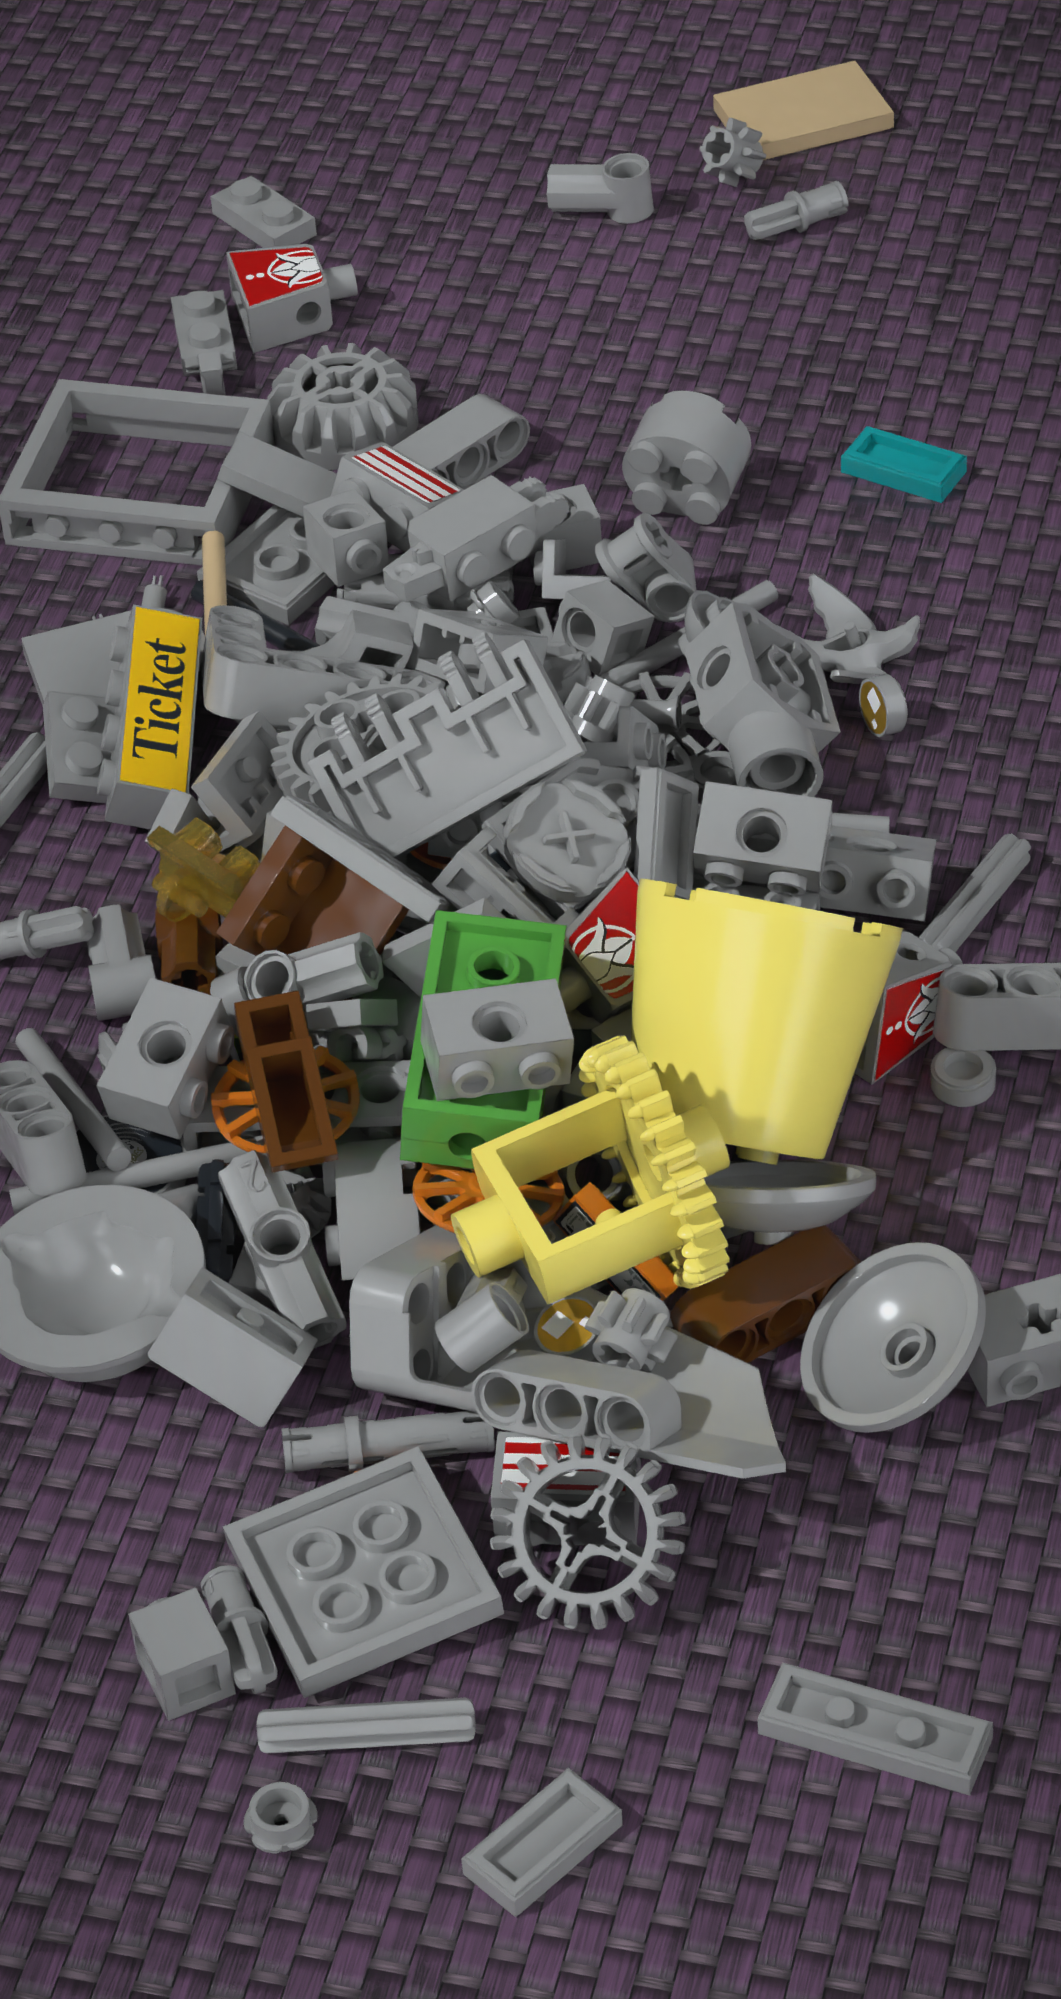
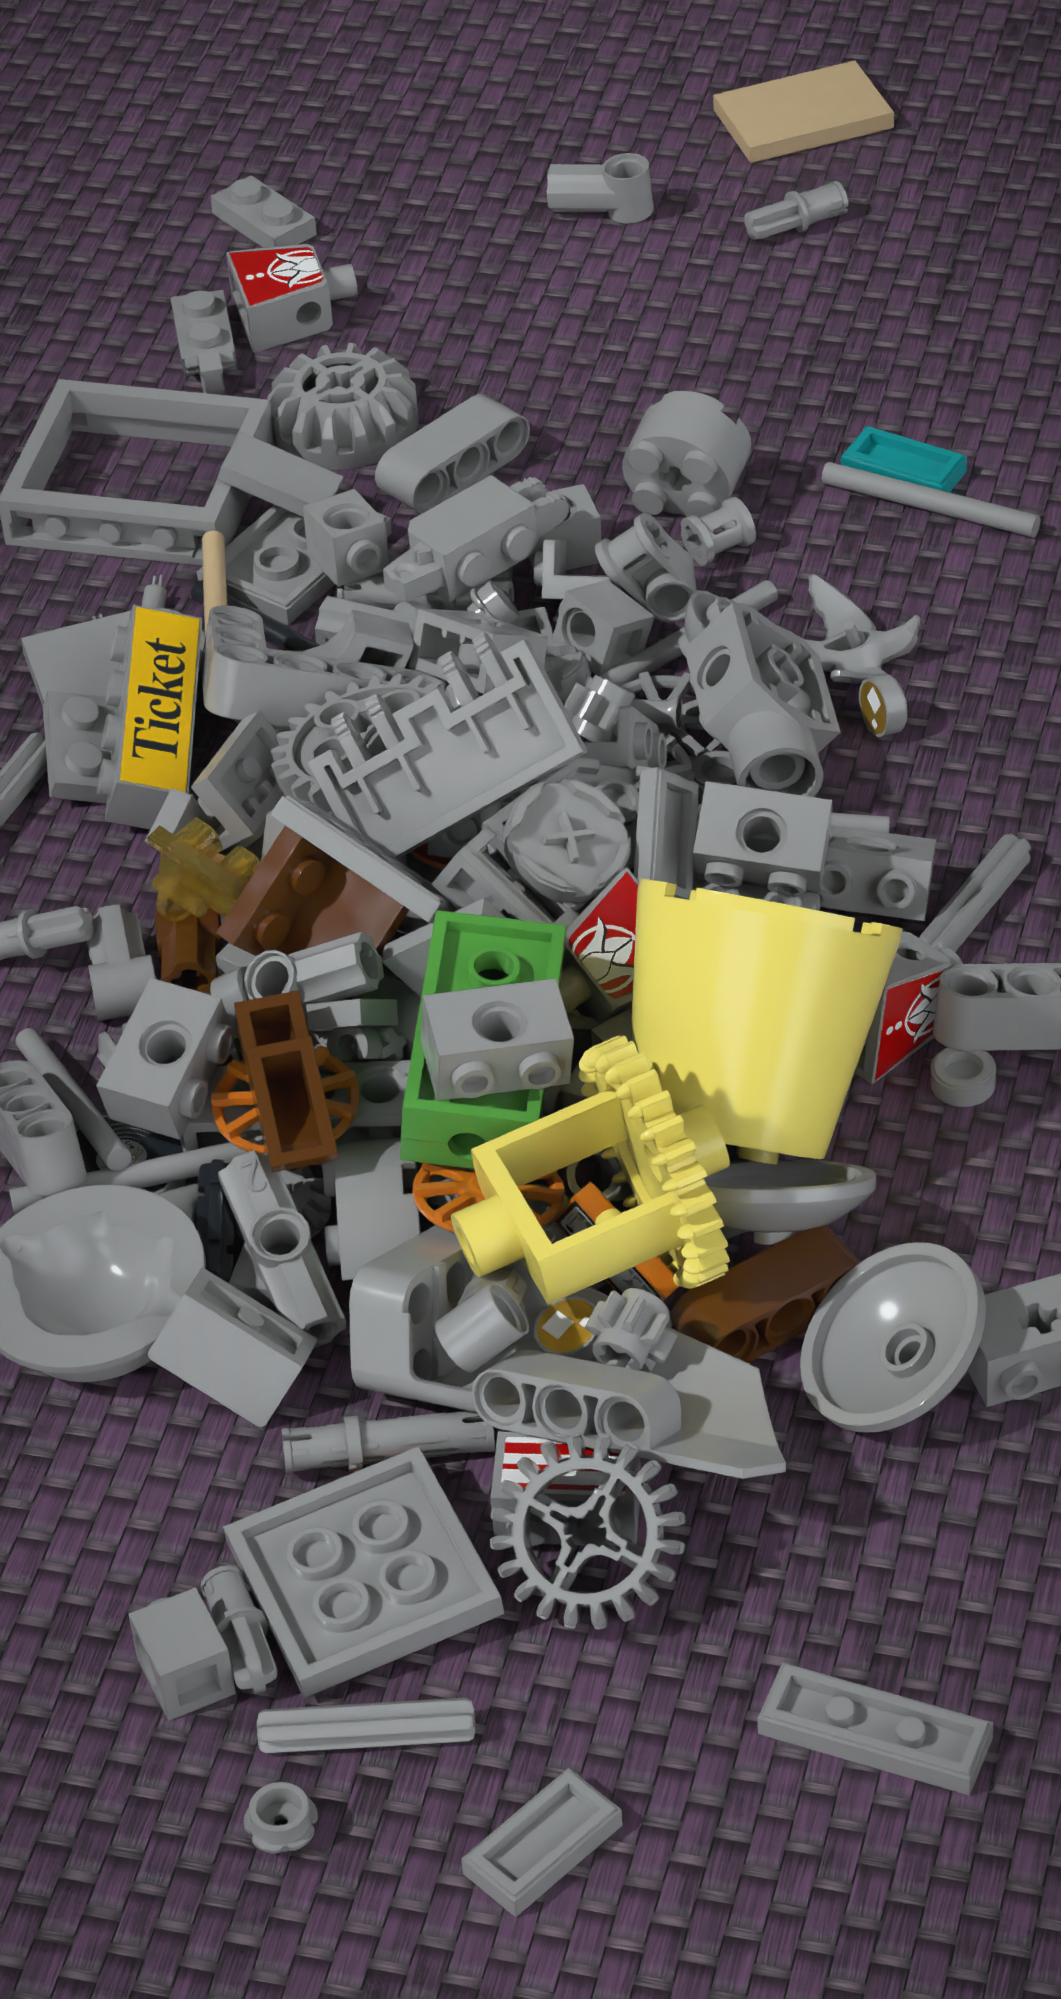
(393, 487): light grey brick -> none
(732, 152): light grey gear -> none
(736, 526): none -> light grey bush
(931, 499): none -> light grey bar

